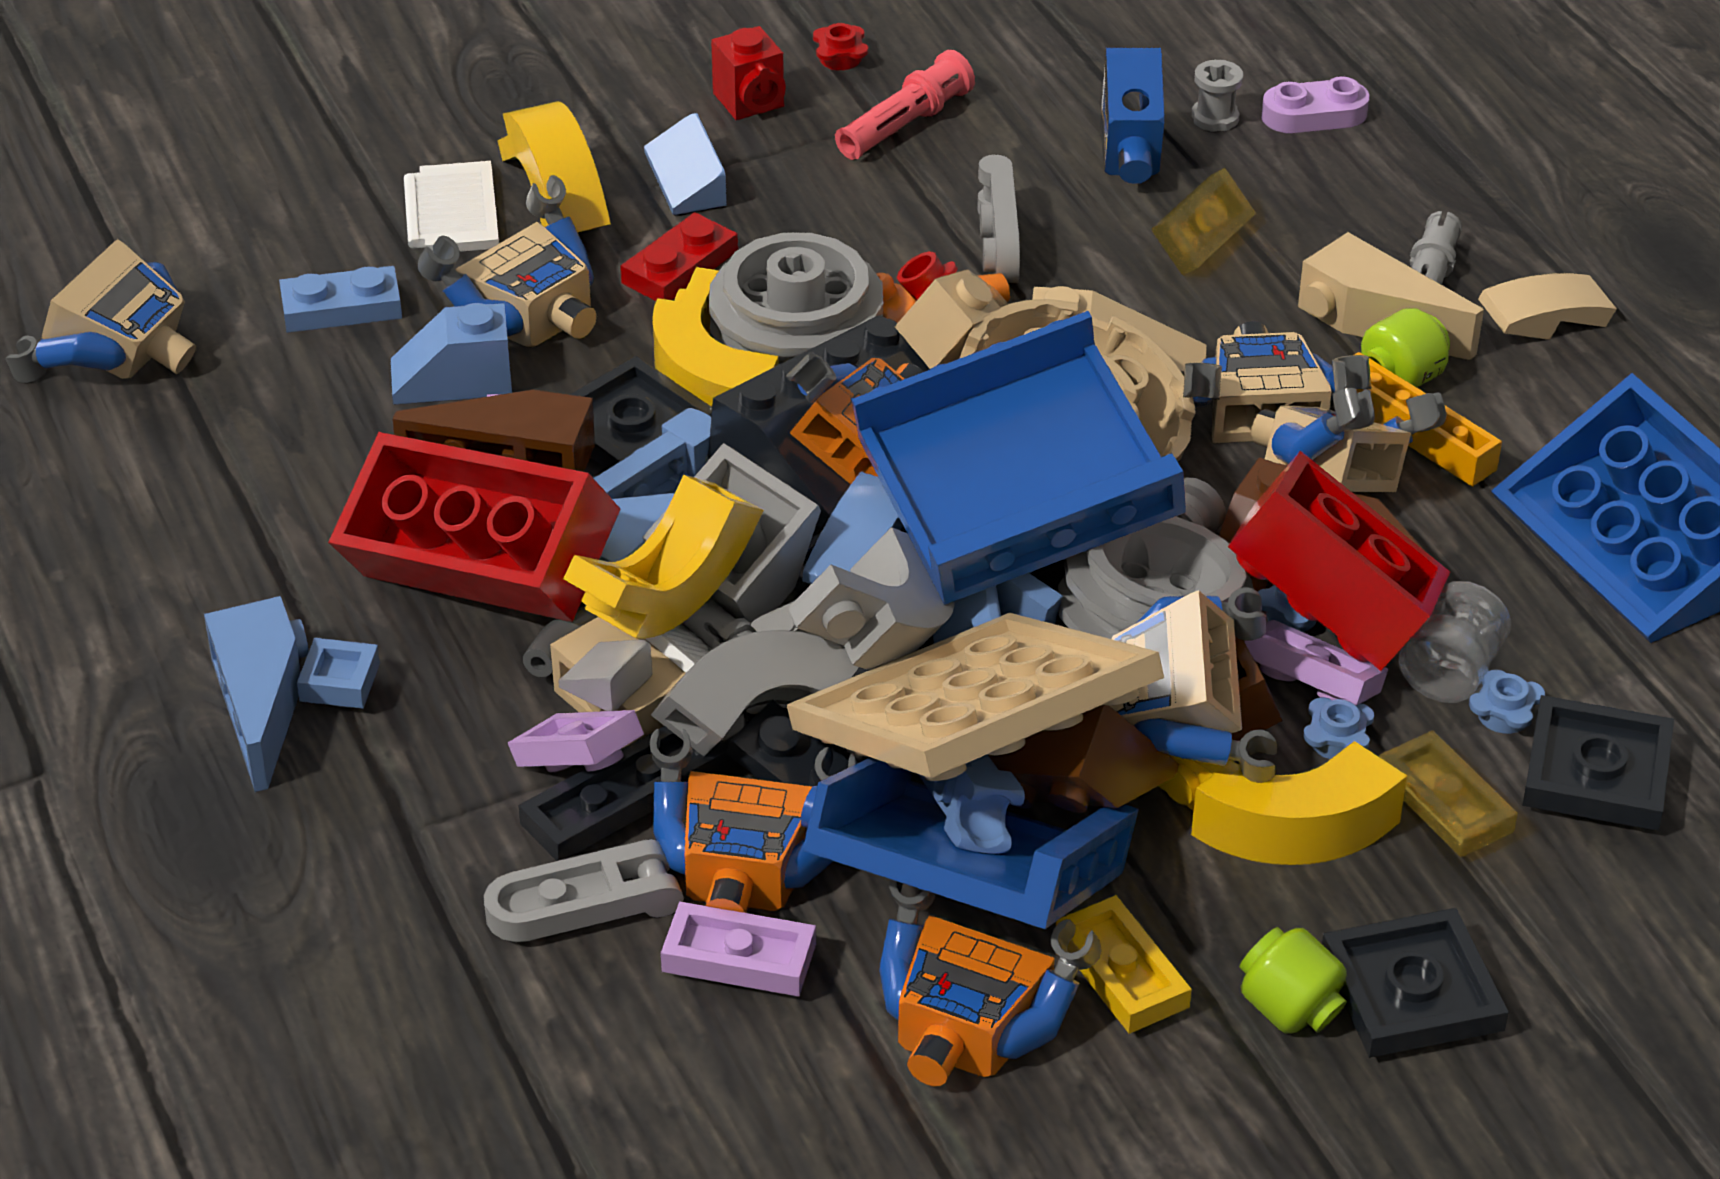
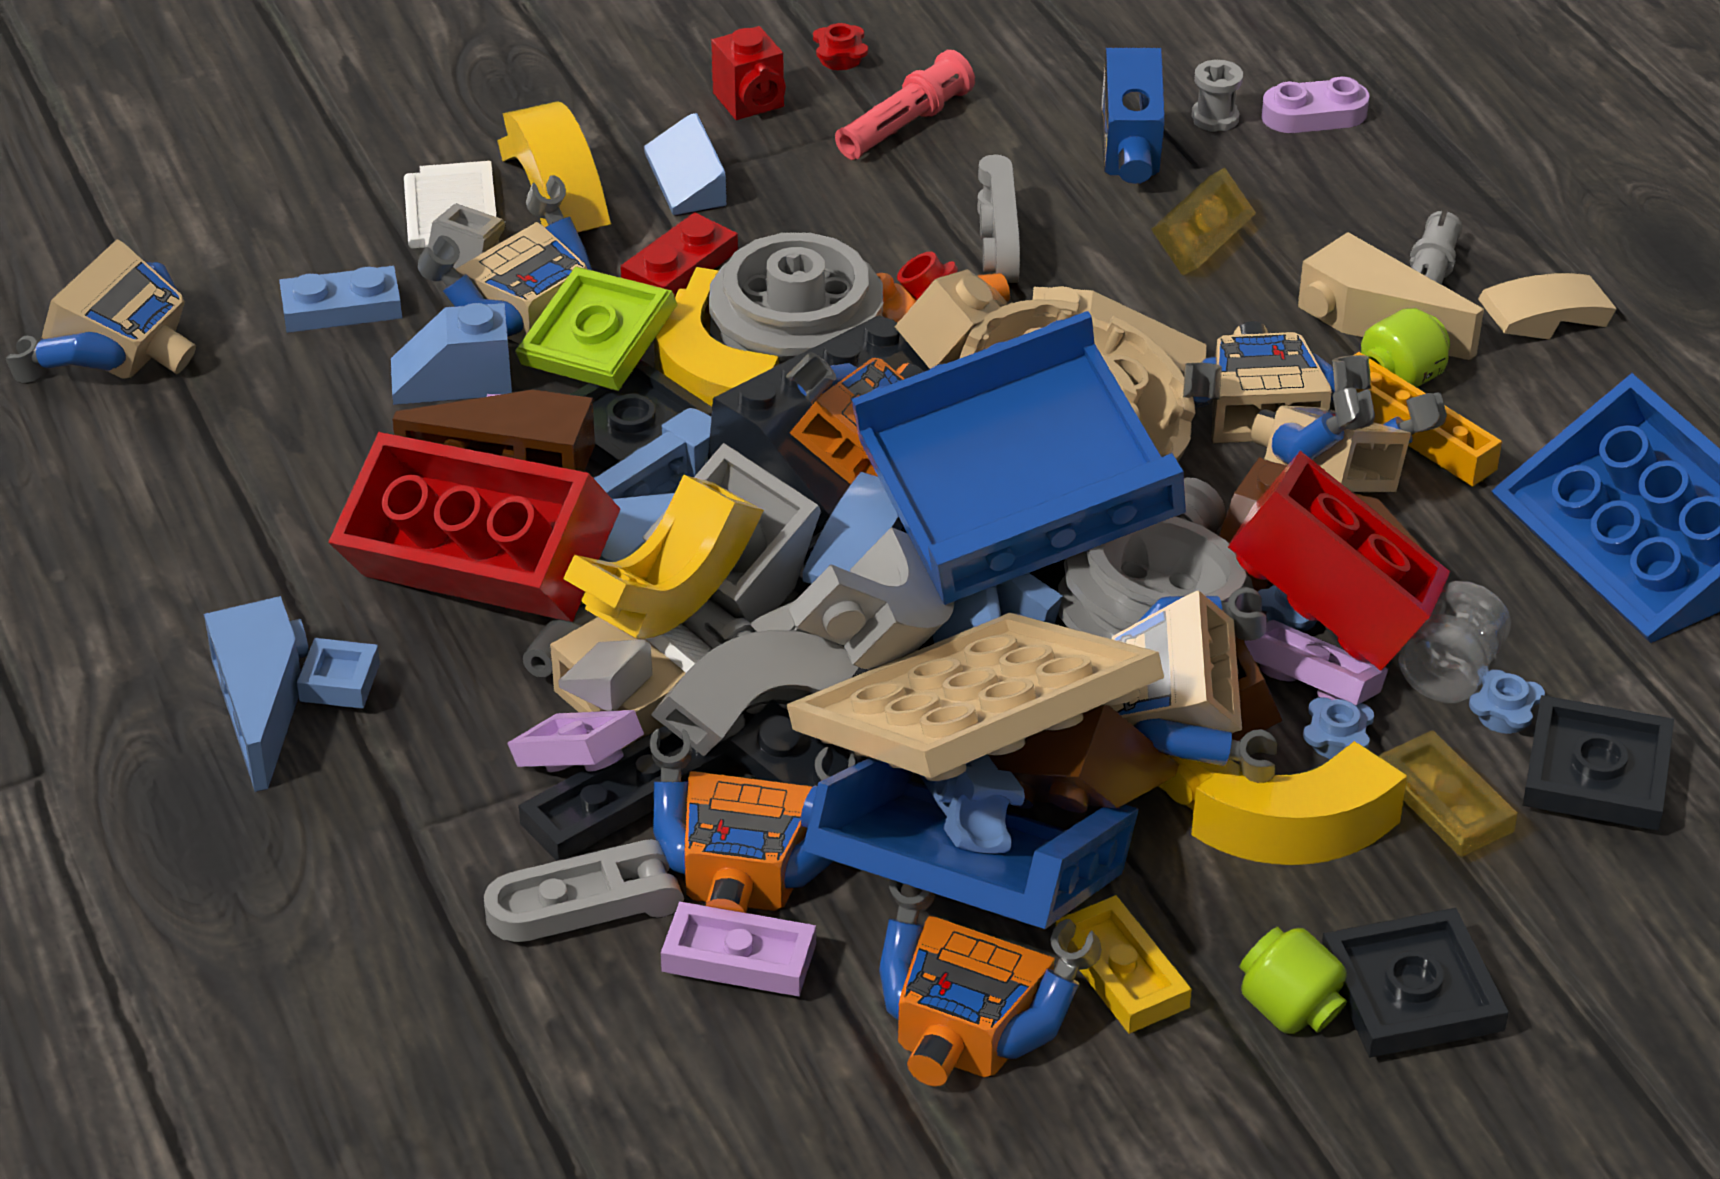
(469, 228): none -> light grey slope
(596, 328): none -> lime tile

